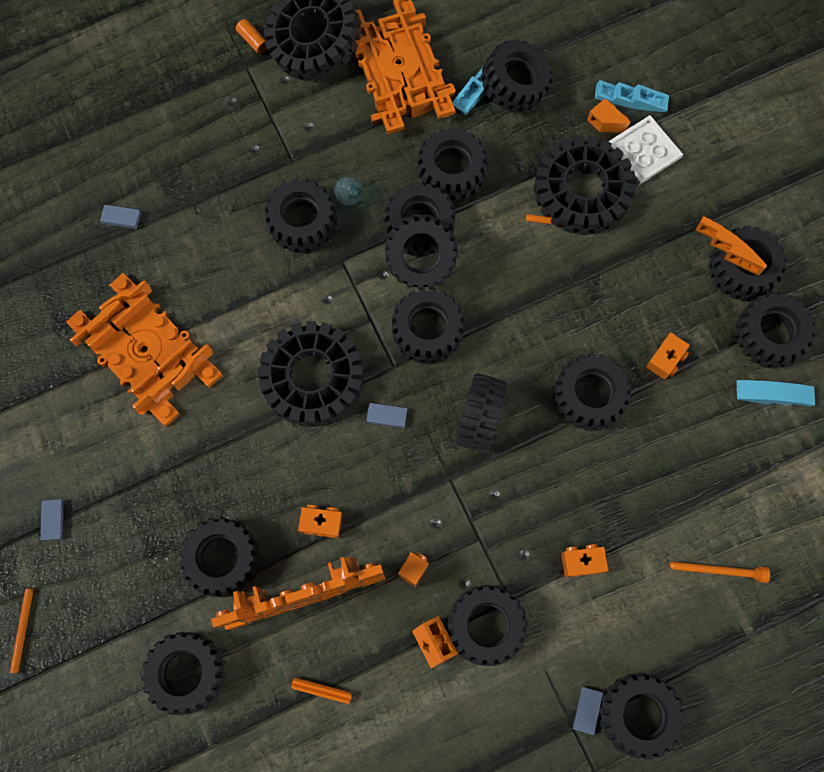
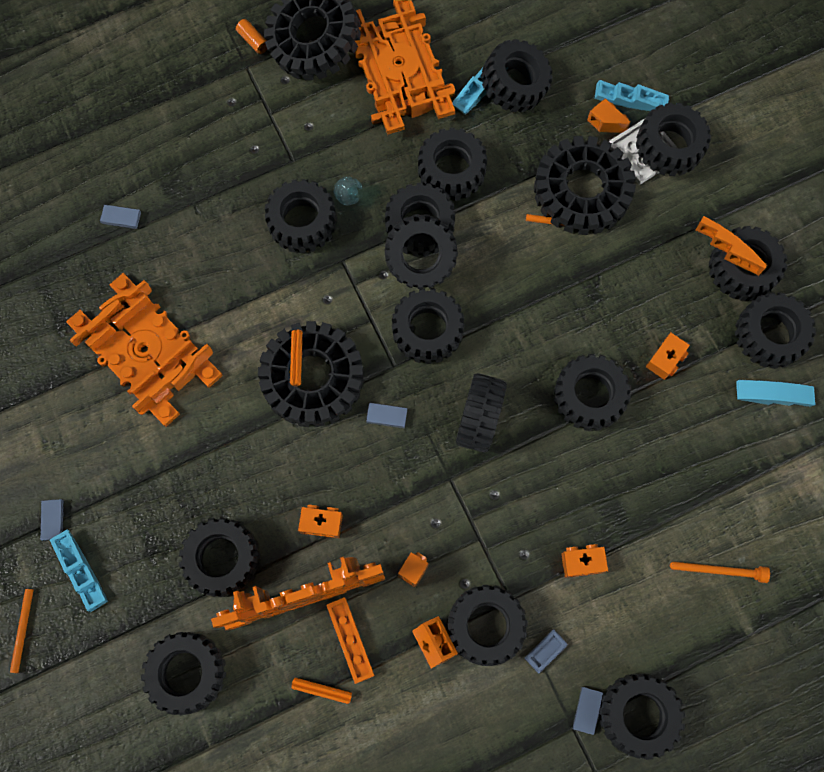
(78, 570): none -> medium azure slope
(296, 358): none -> orange axle
(350, 640): none -> orange plate
(545, 651): none -> sand blue tile
(678, 120): none -> black tyre

